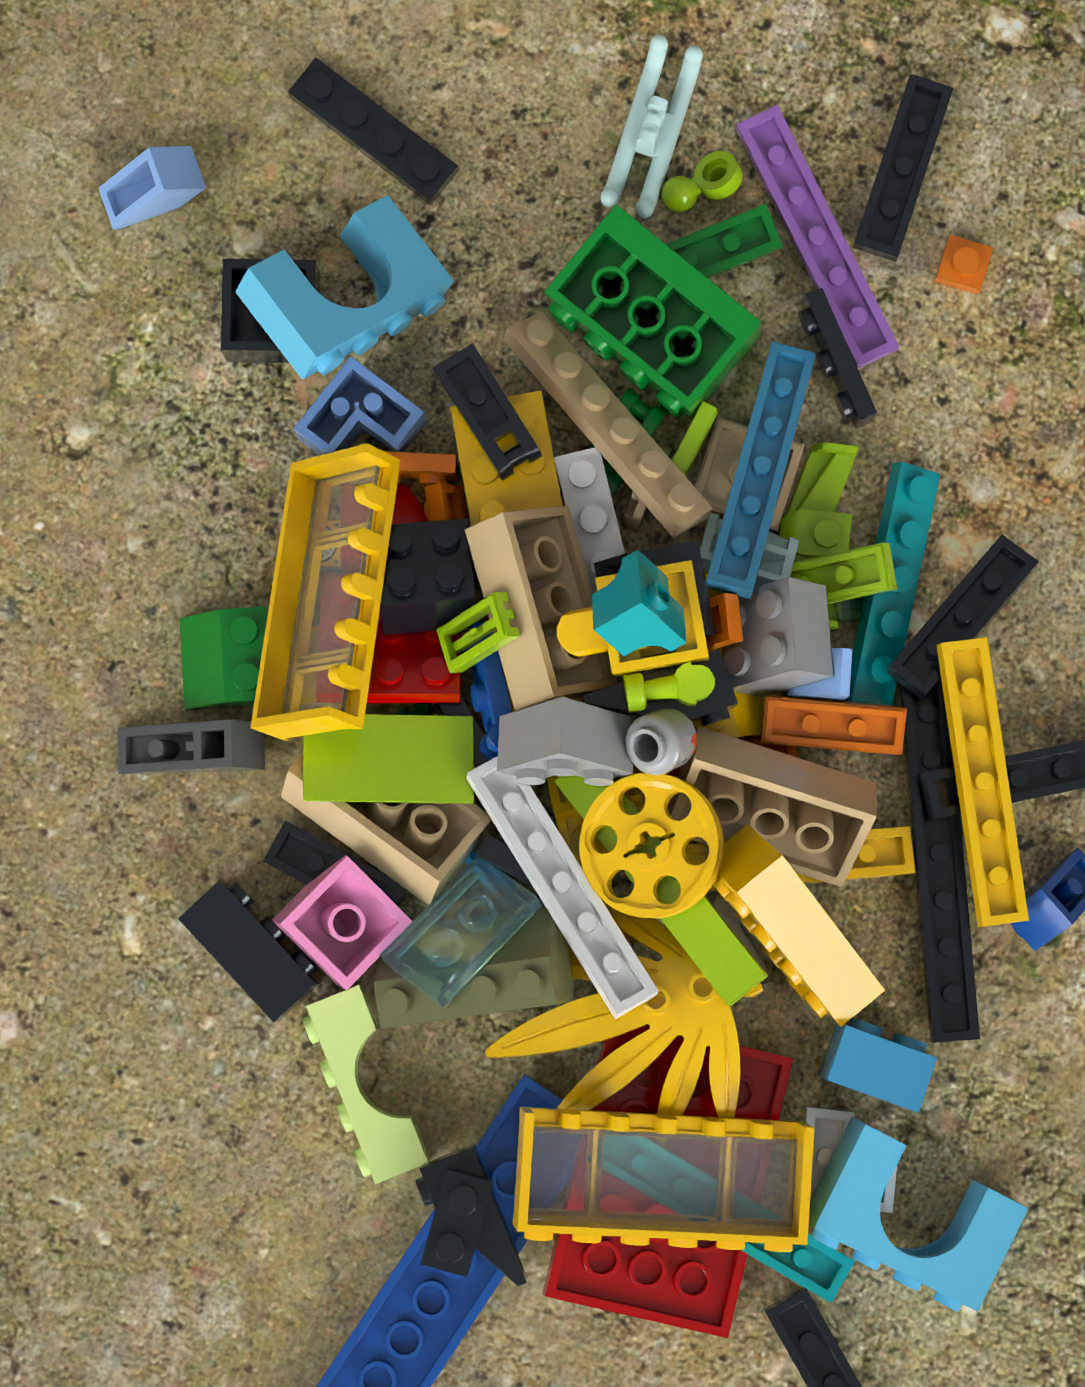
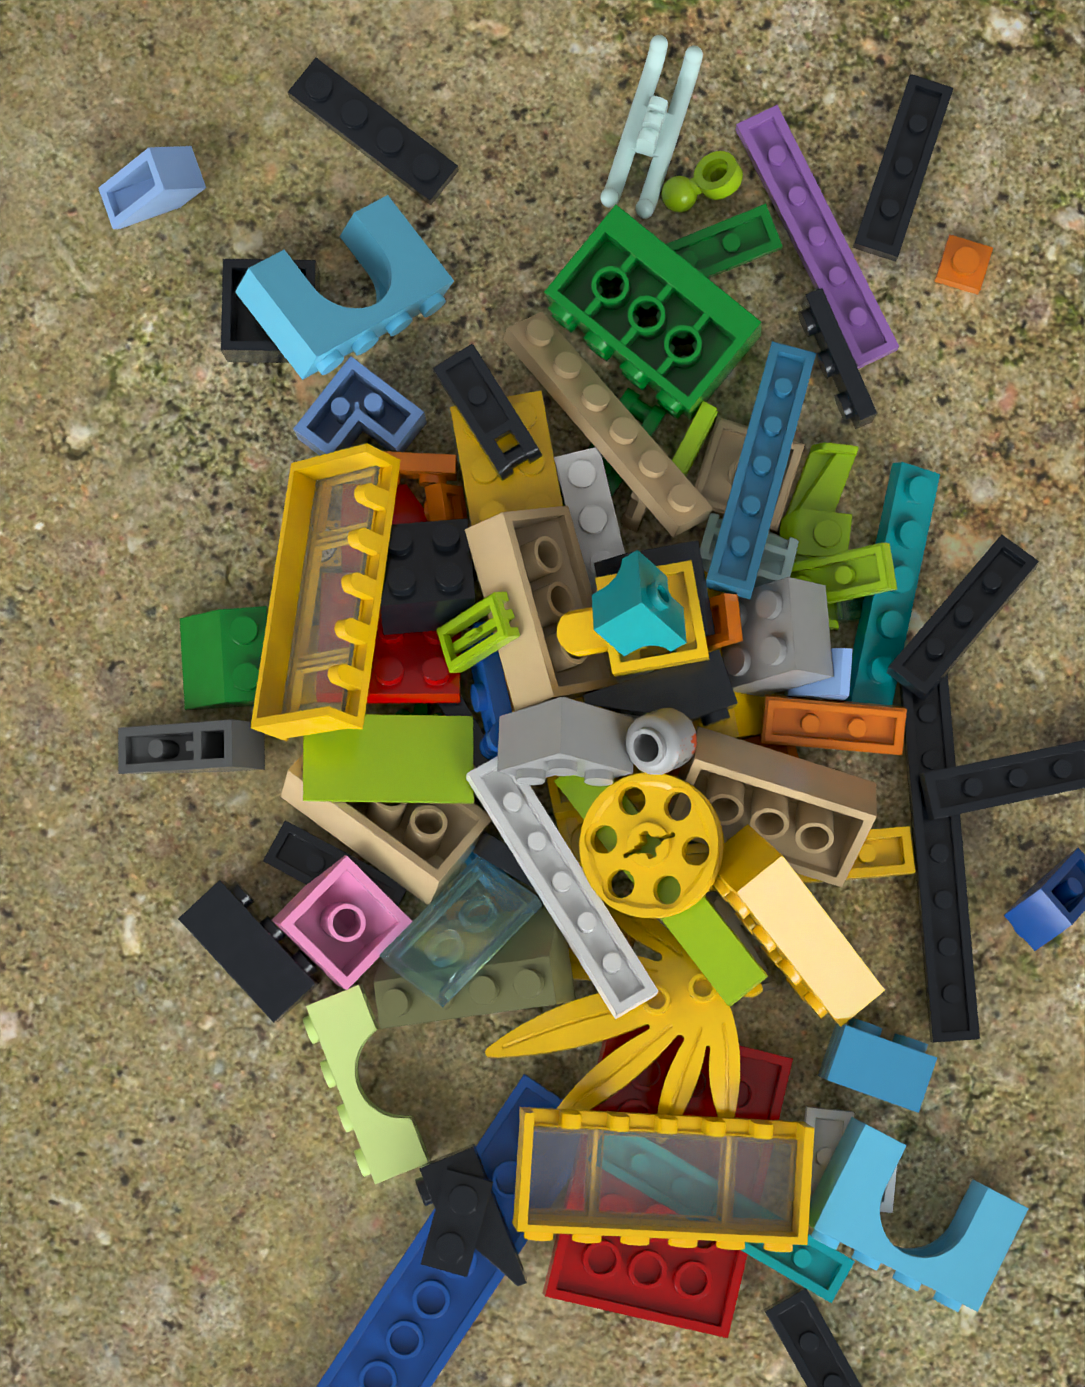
(687, 685): lime leg -> none
(982, 782): yellow plate -> none

